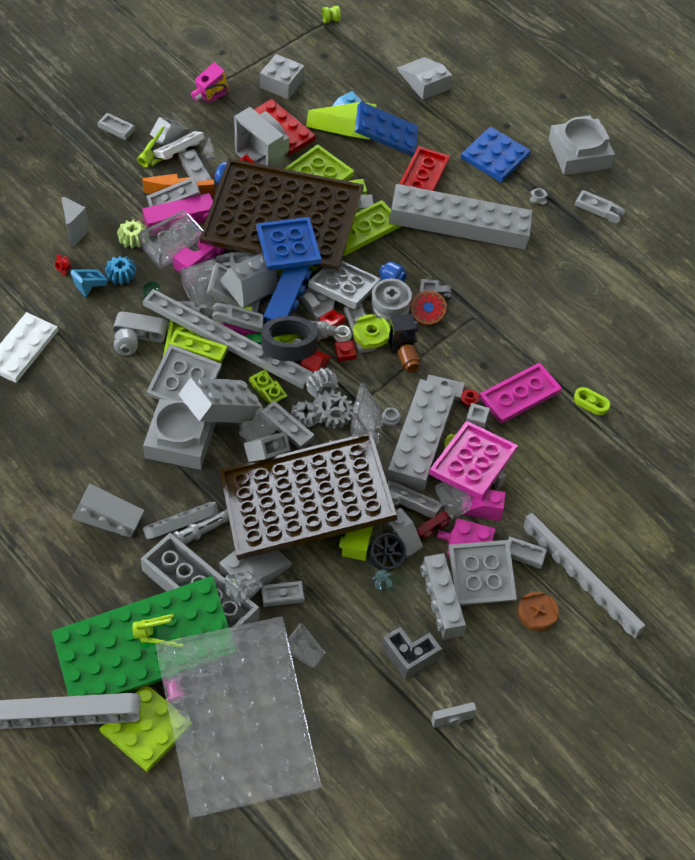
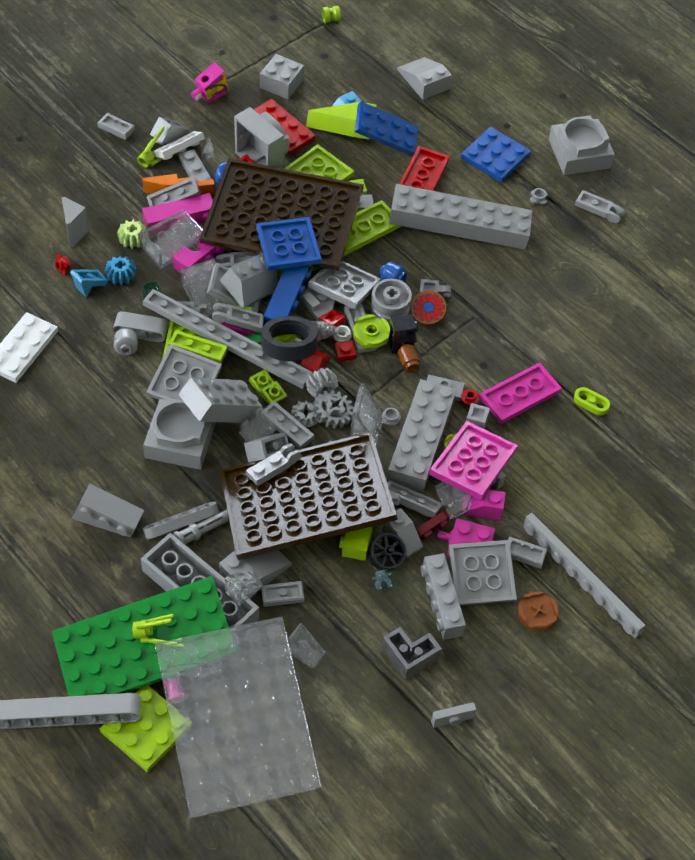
(274, 464): none -> light grey hinge

